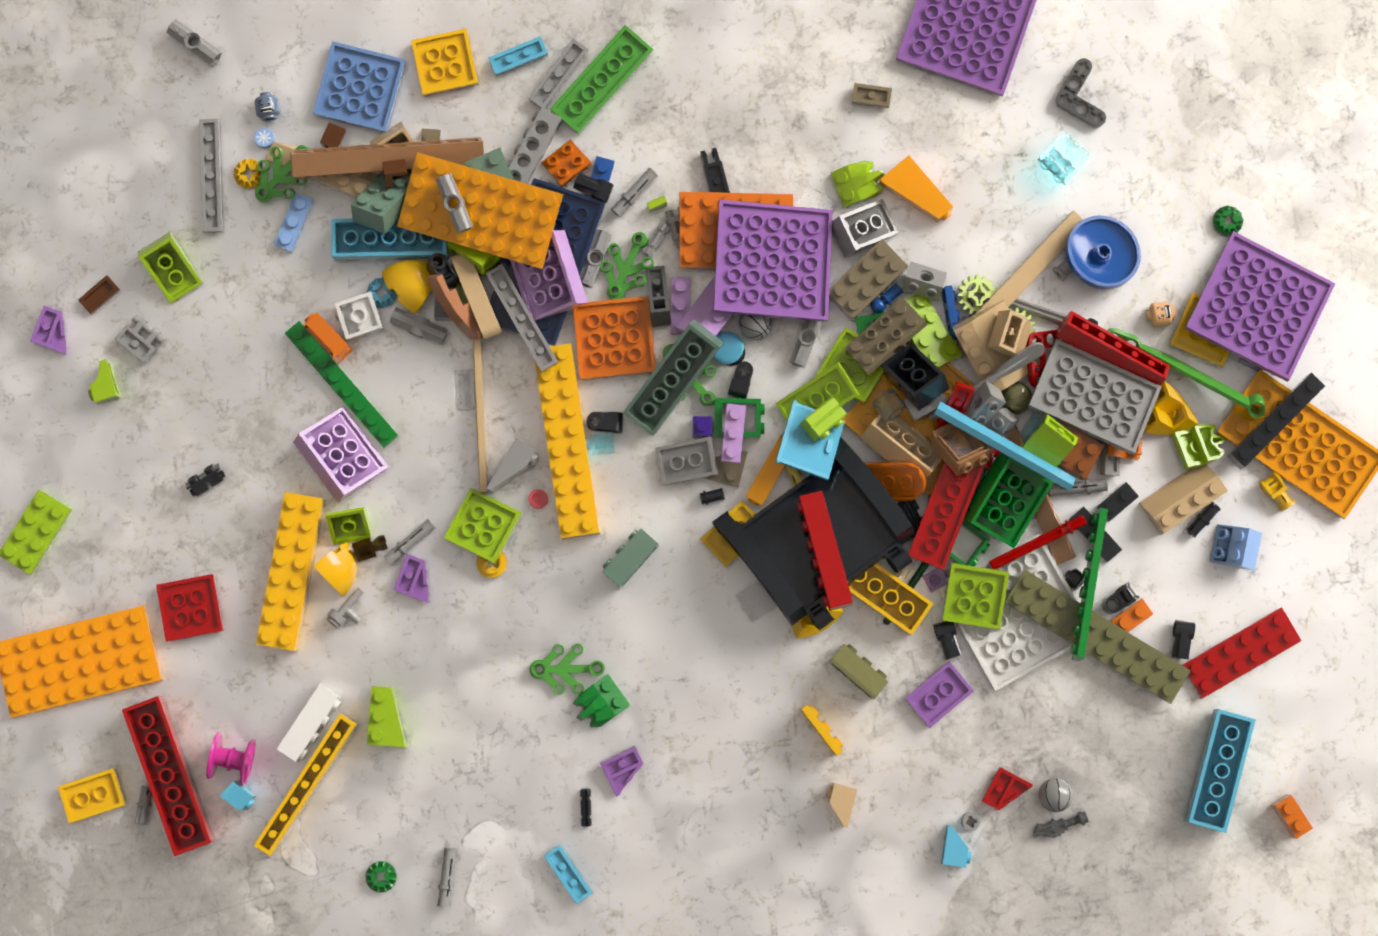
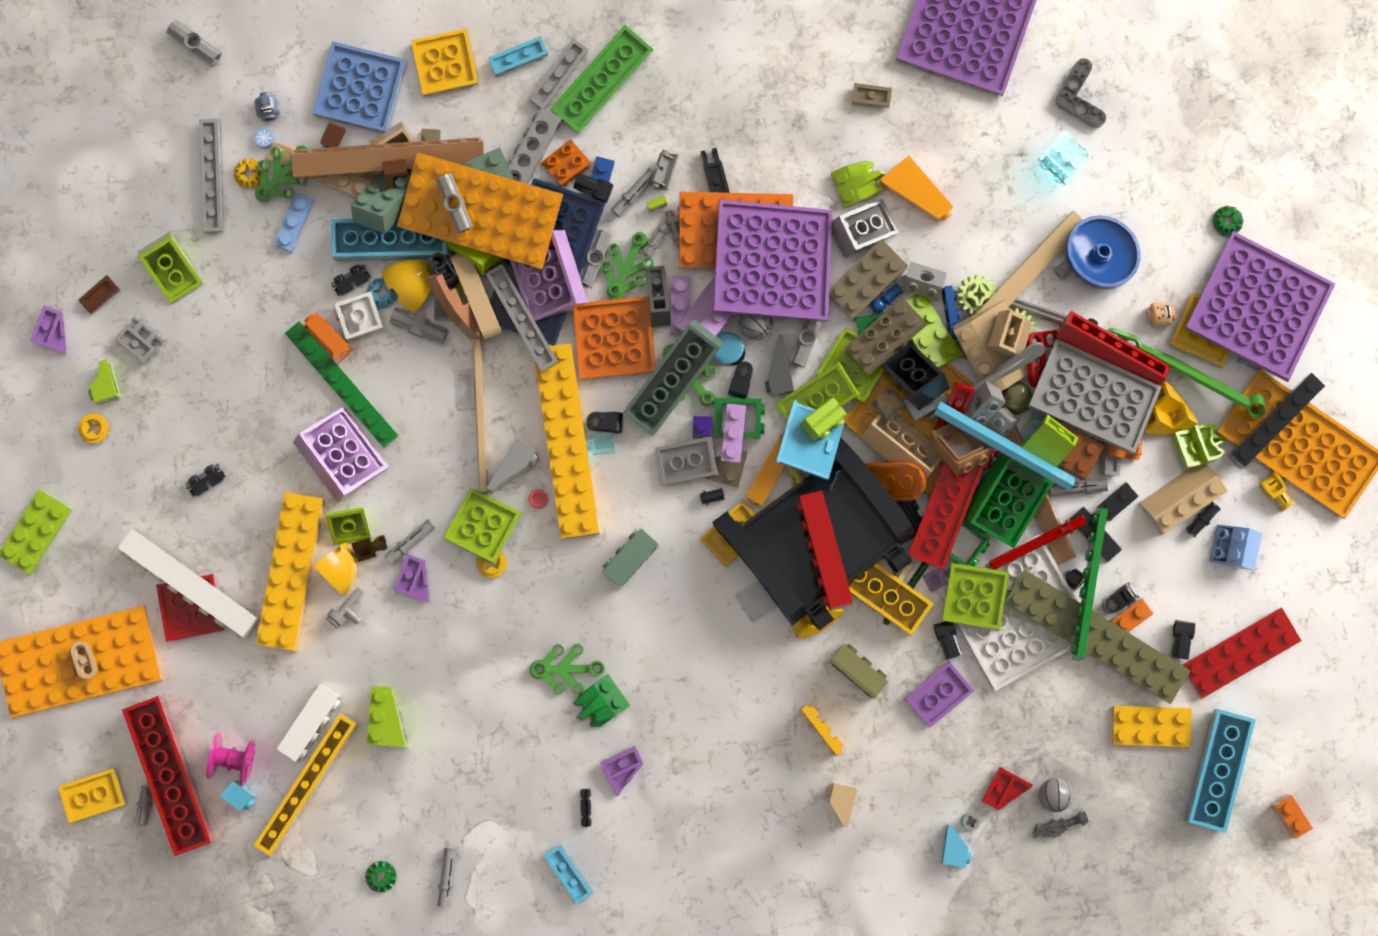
(84, 427): none -> yellow gear
(84, 660): none -> tan plate
(188, 583): none -> white brick
(343, 282): none -> black hinge
(662, 178): none -> light grey hinge
(779, 375): none -> dark grey slope
(1151, 726): none -> yellow plate

